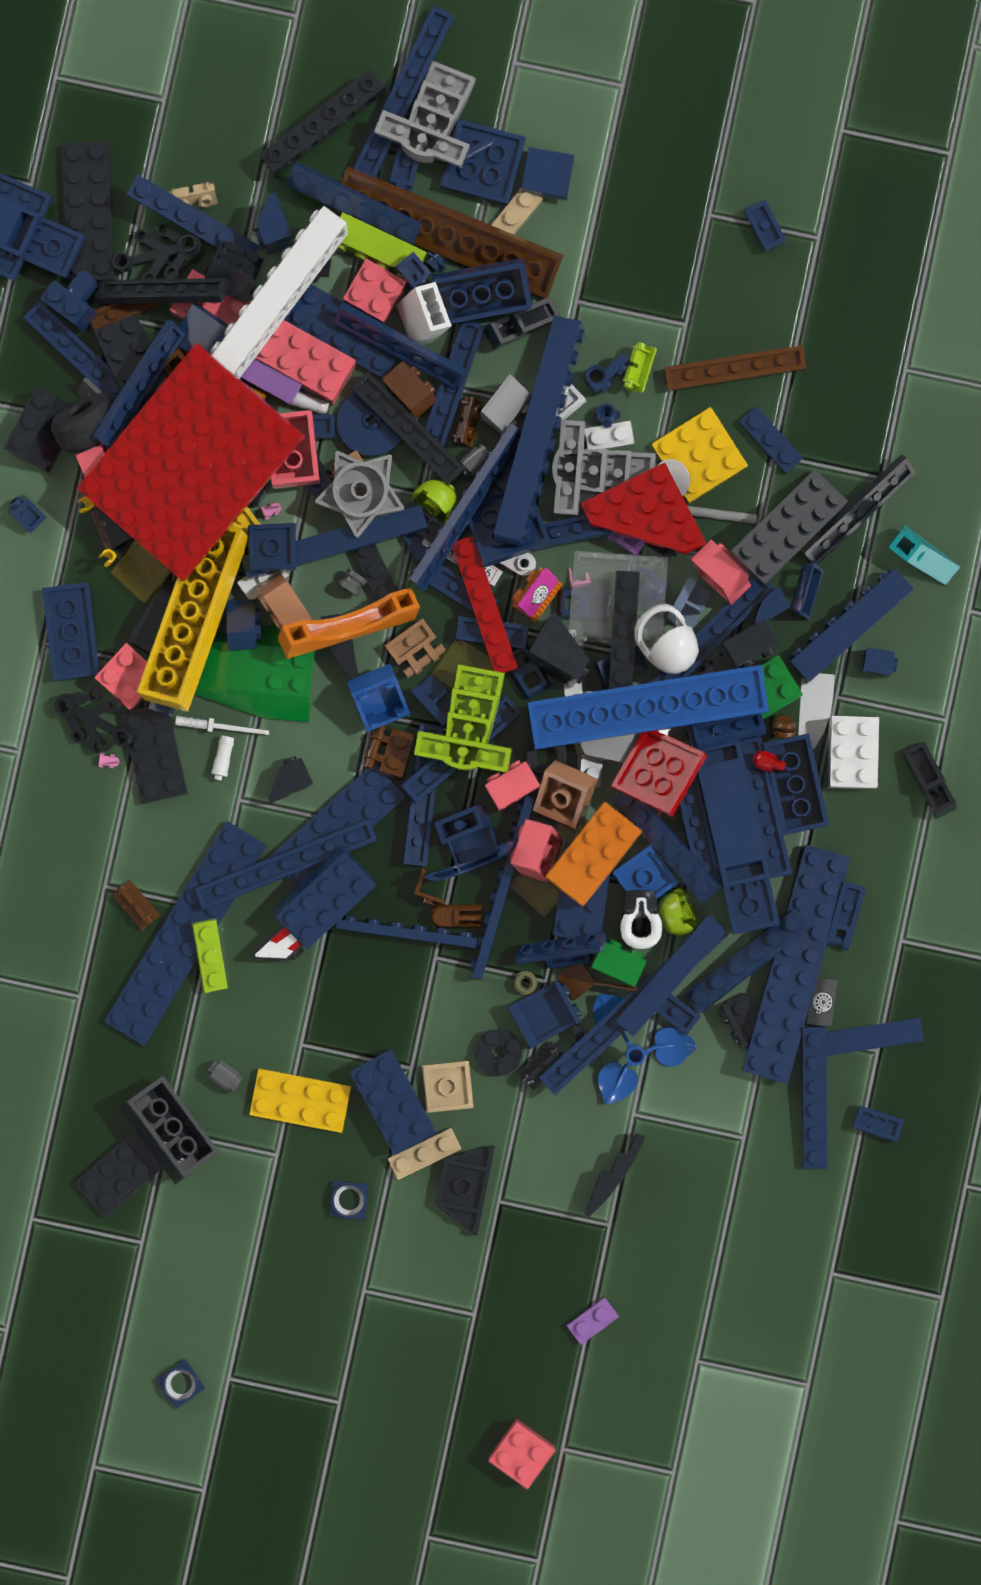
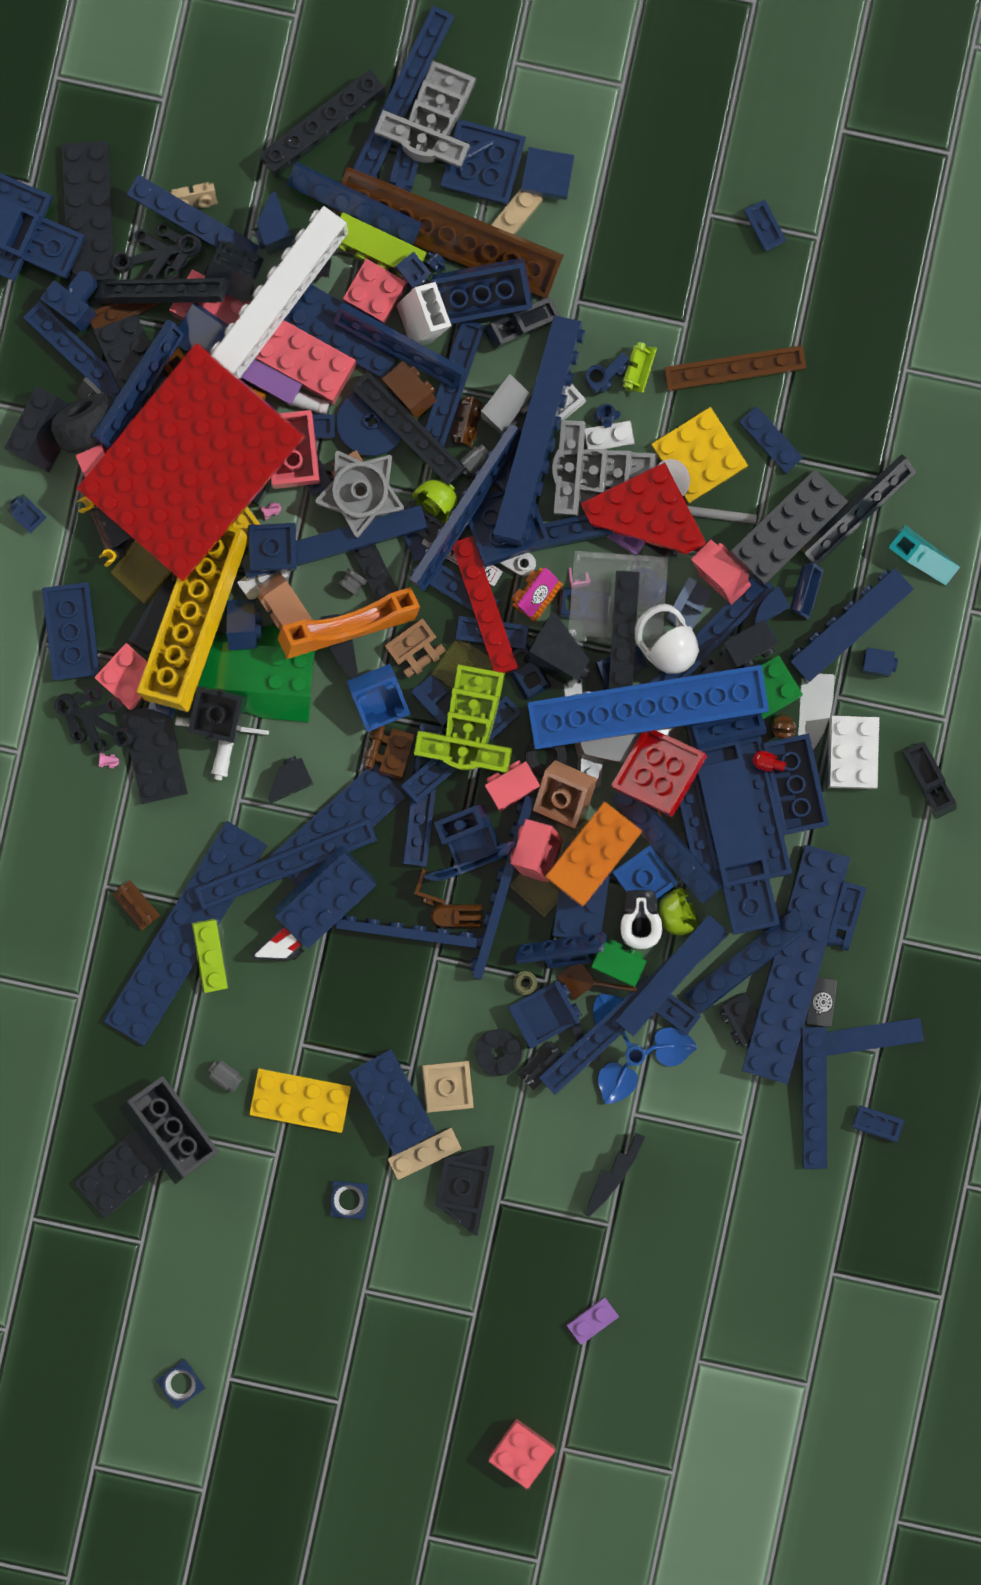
(217, 714): none -> black brick

